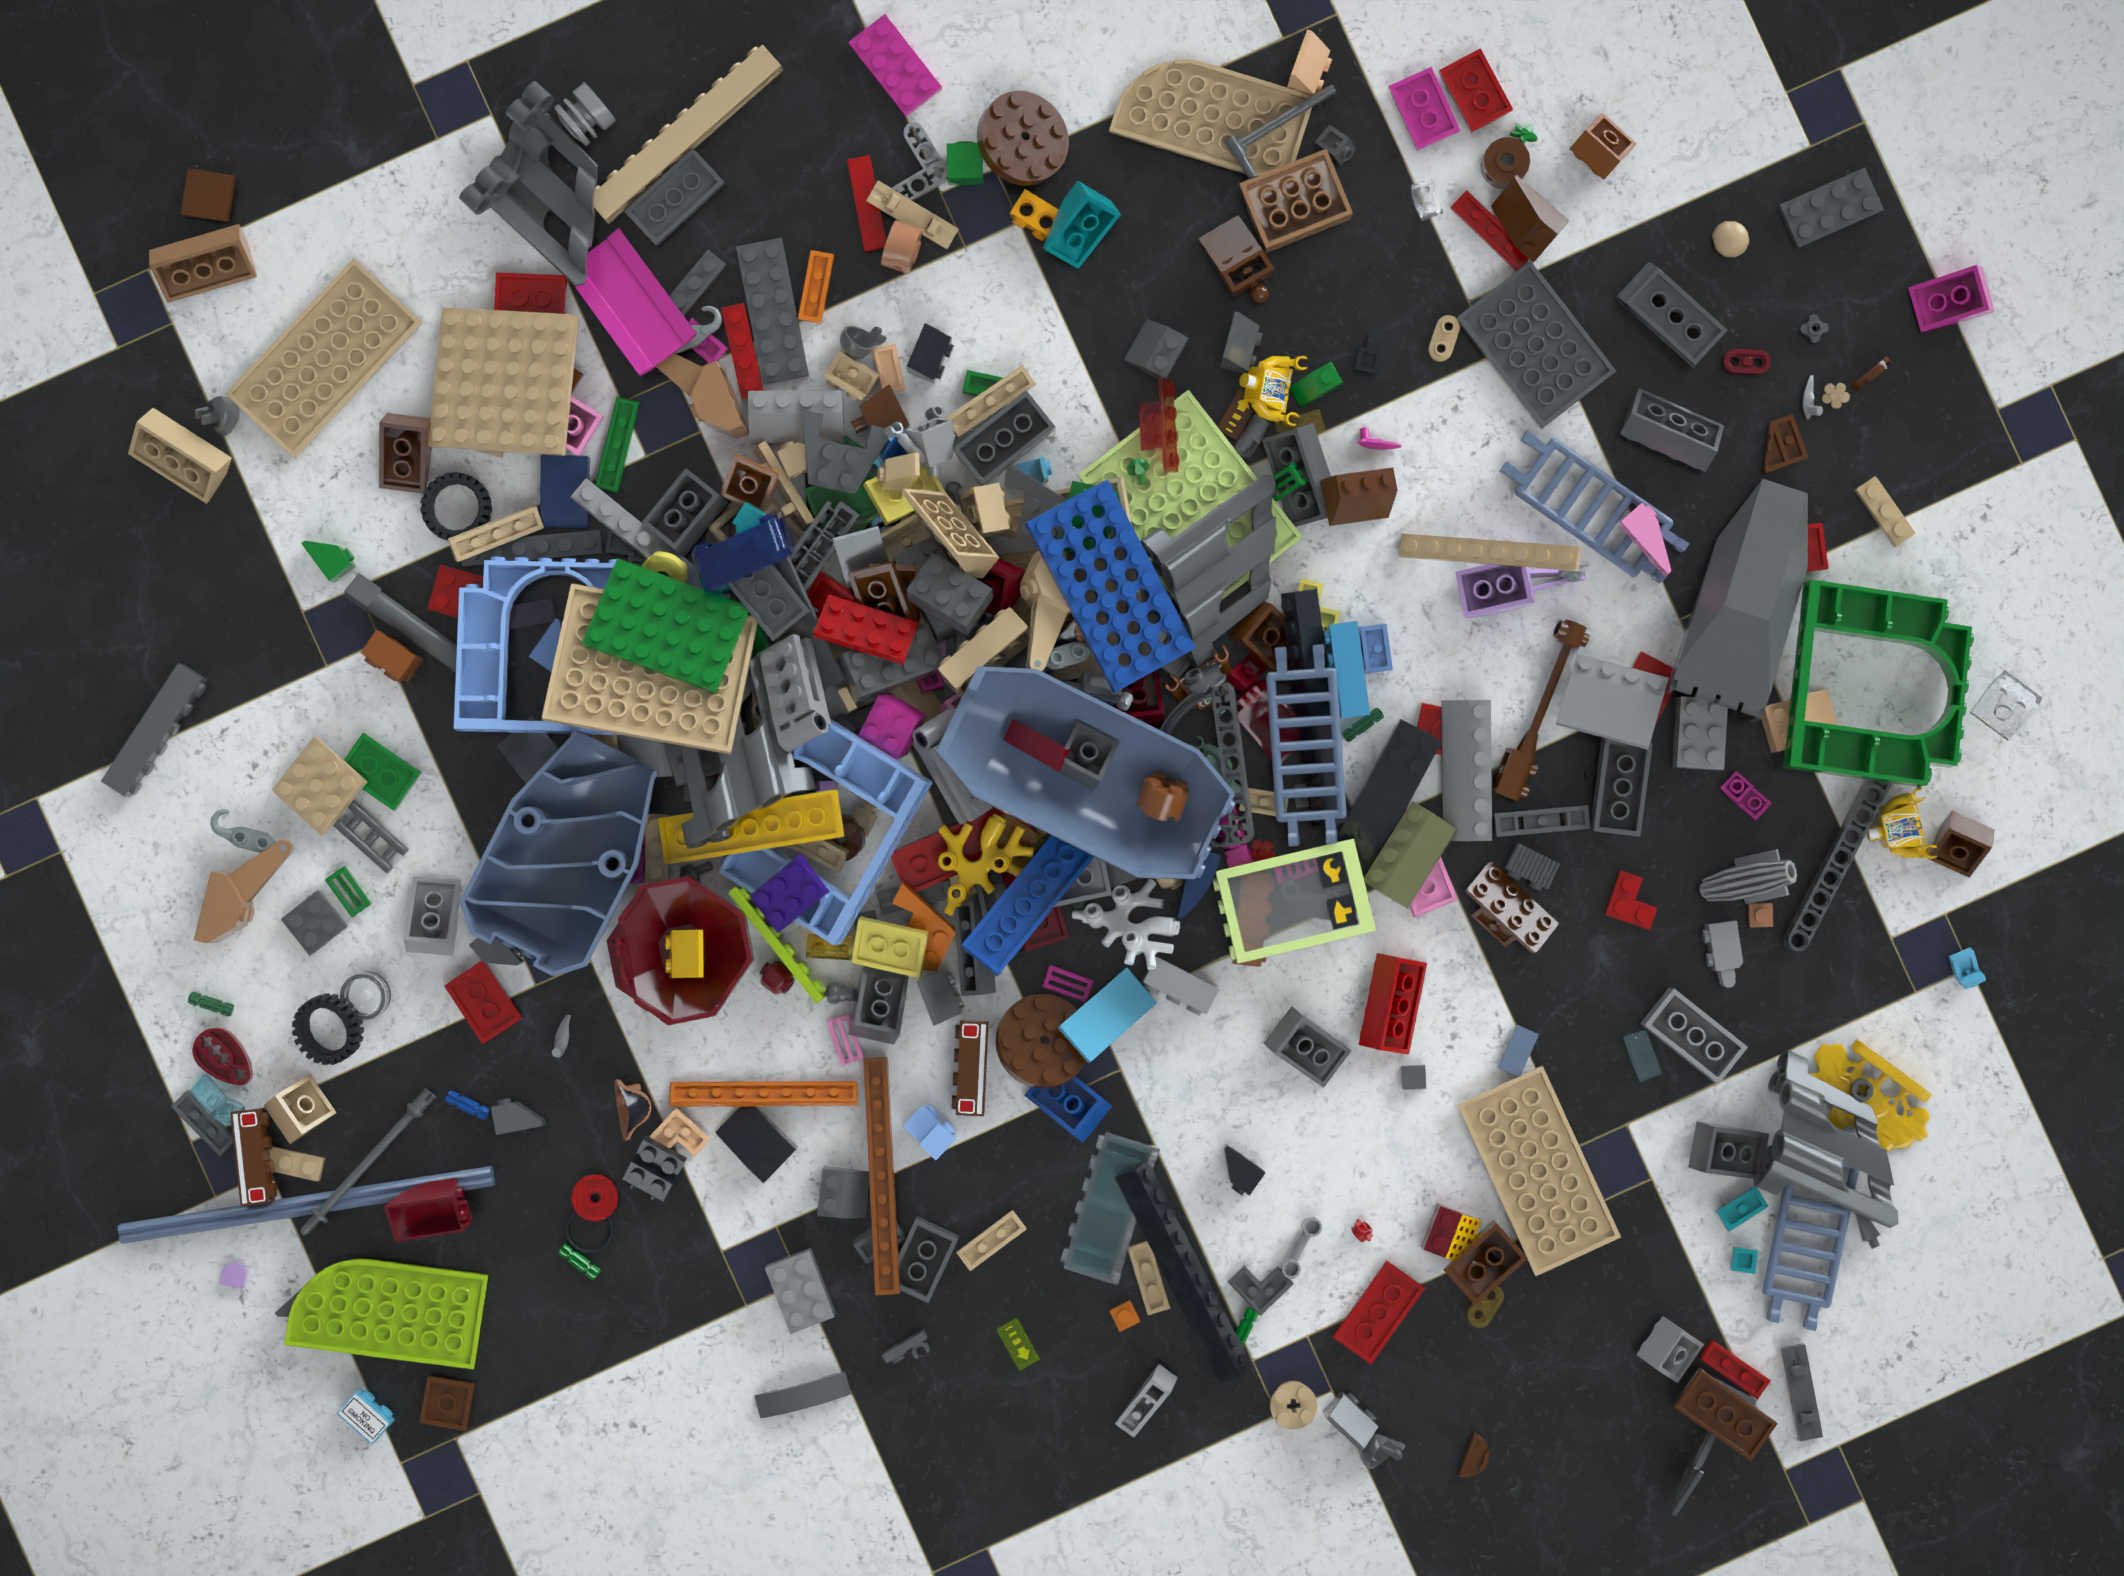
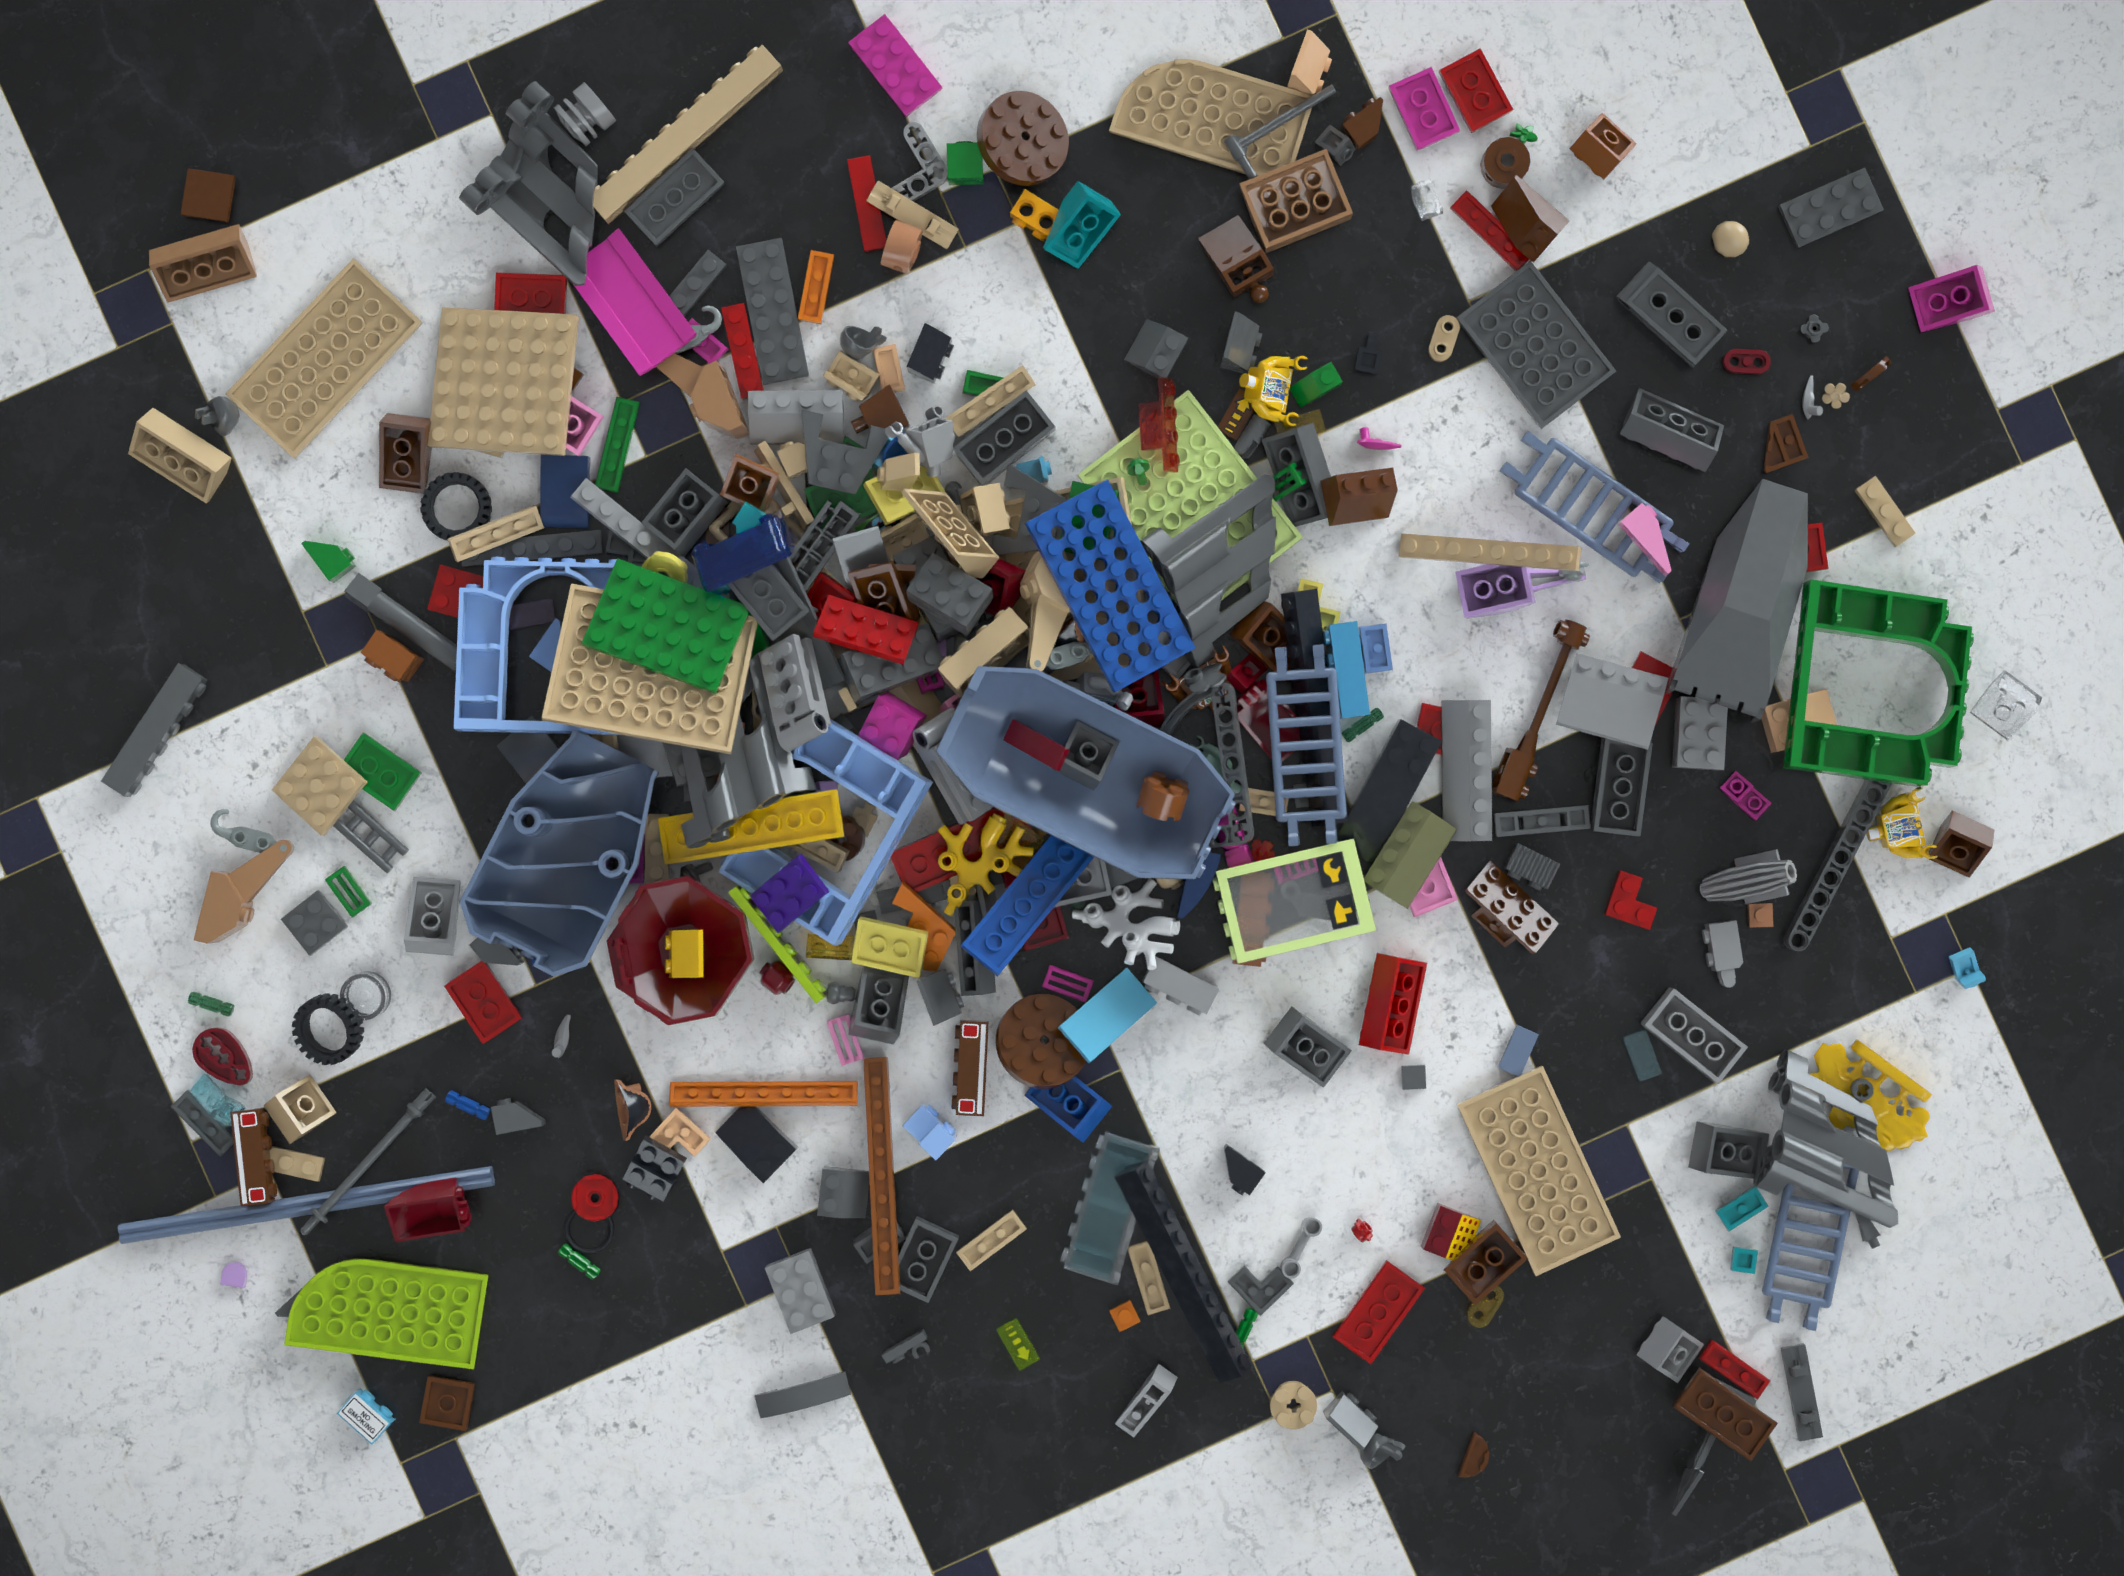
(1363, 126): none -> reddish brown slope

